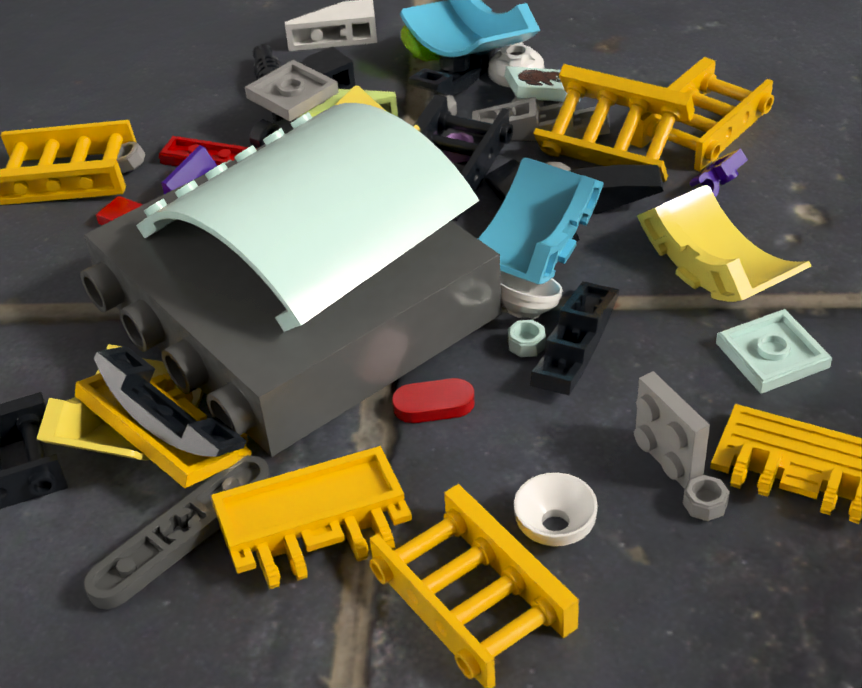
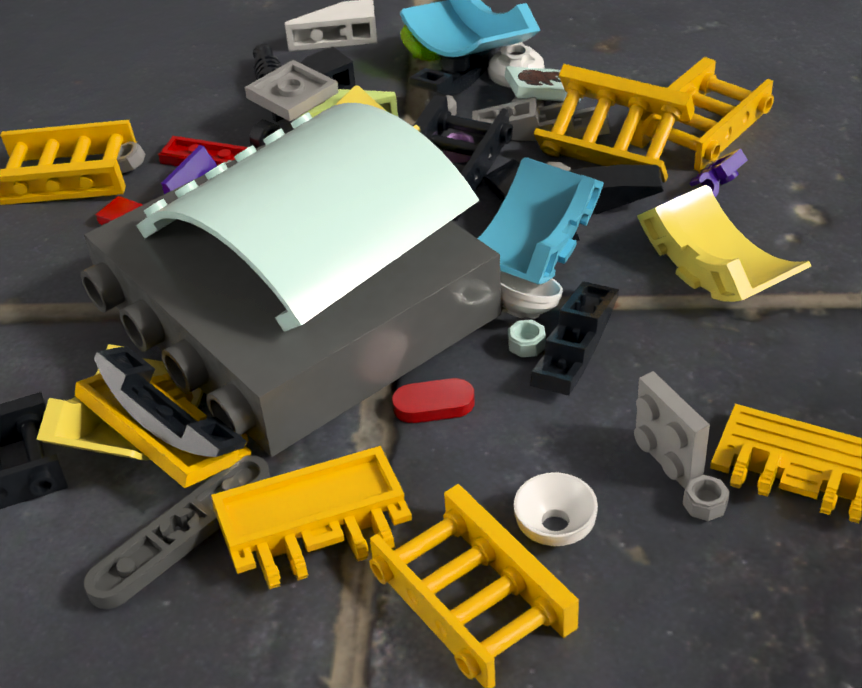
(773, 351): light aqua tile -> none

